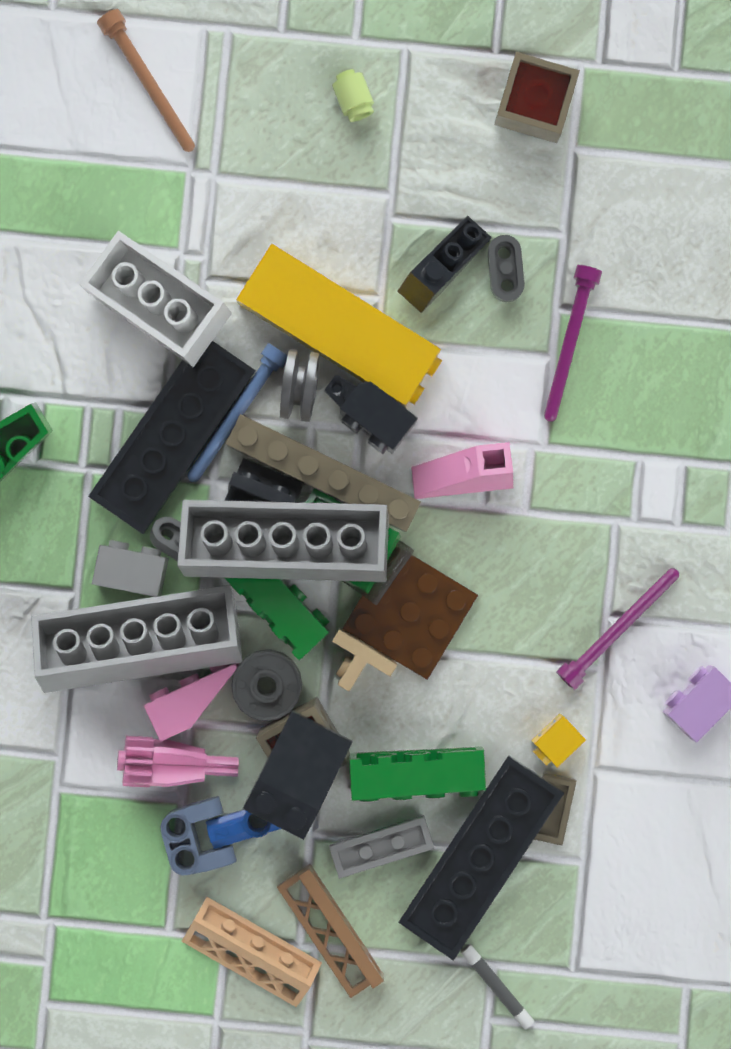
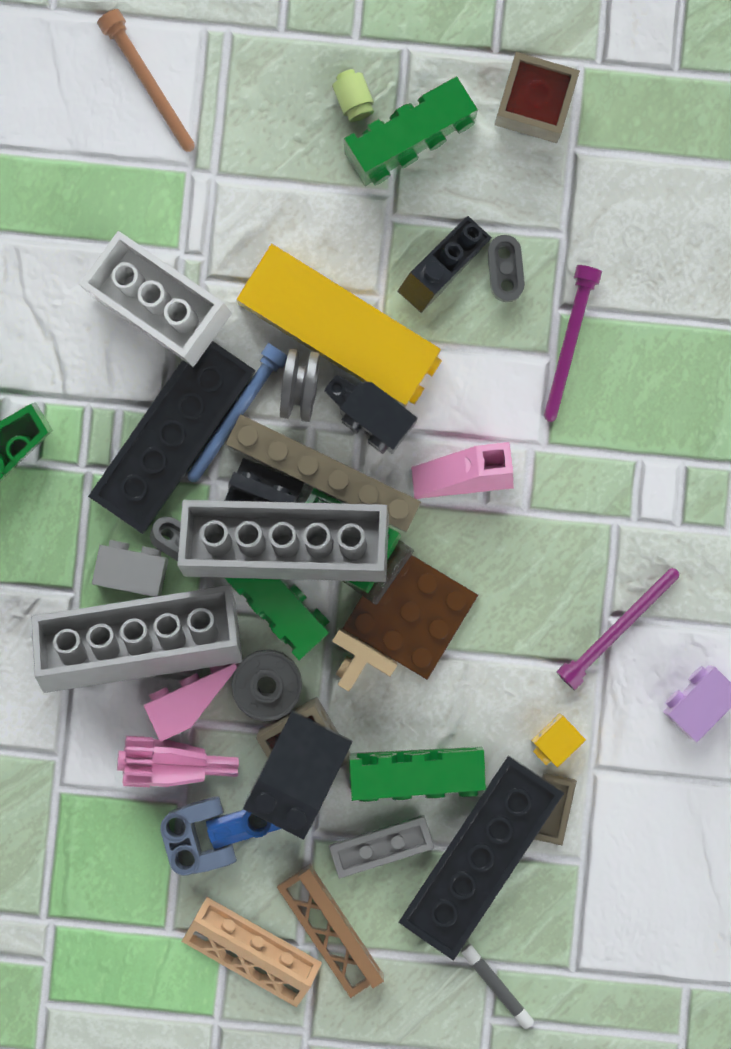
(410, 132): none -> green wedge

